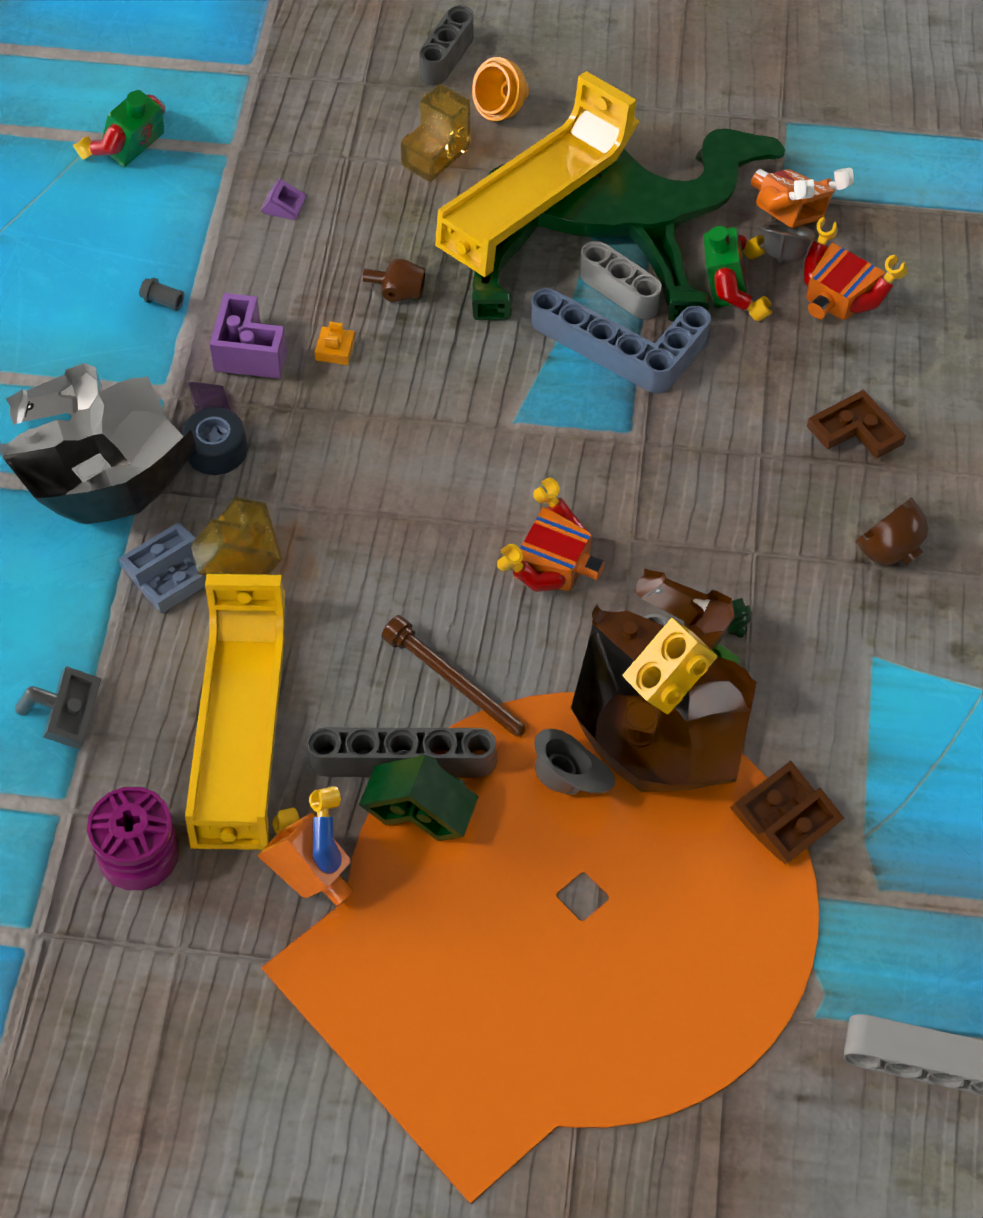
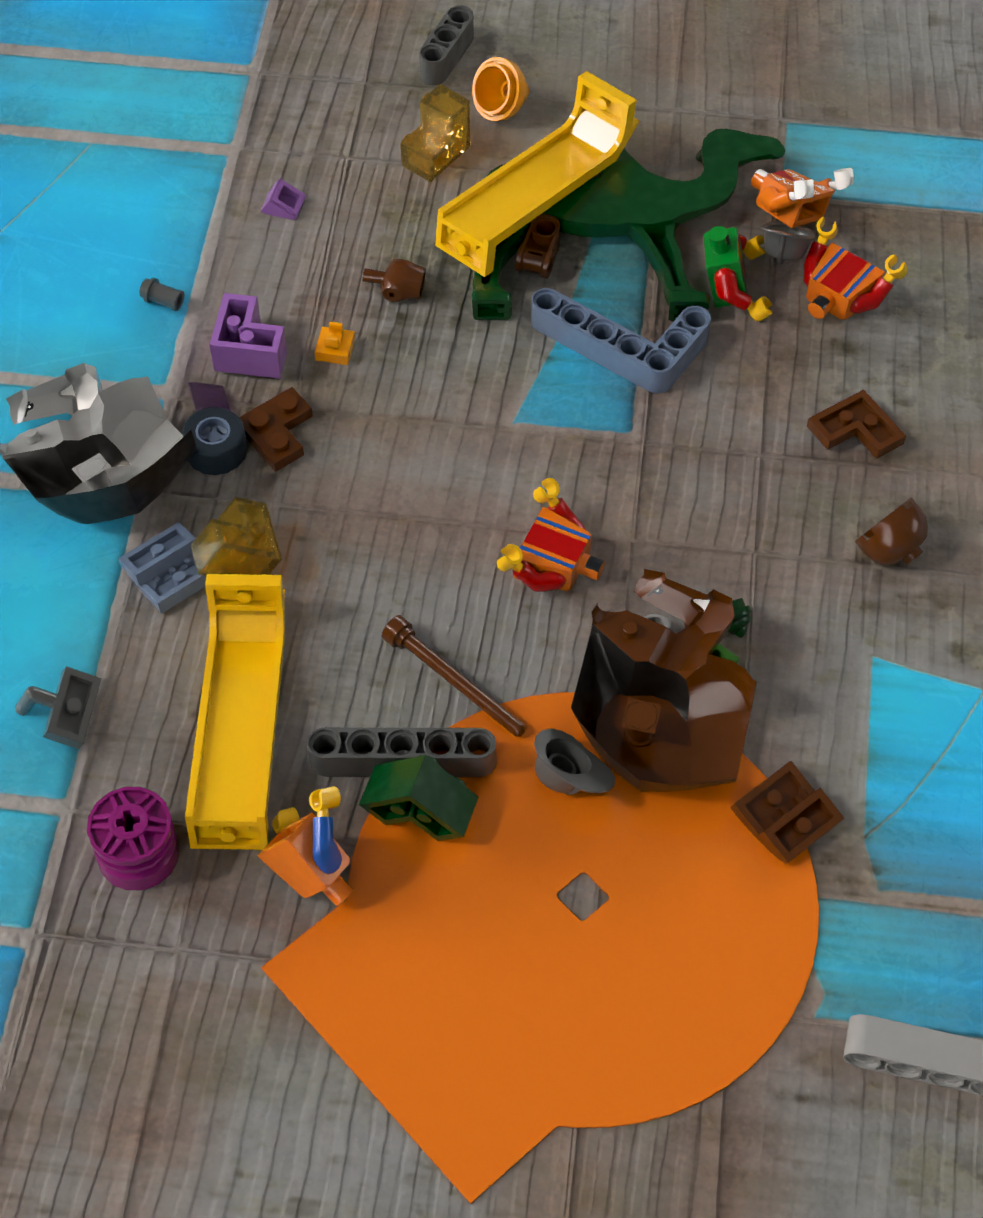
(128, 129): green torso -> none
(269, 428): none -> reddish brown plate
(539, 246): none -> reddish brown piece
(620, 279): light grey beam -> none
(670, 666): yellow brick -> none

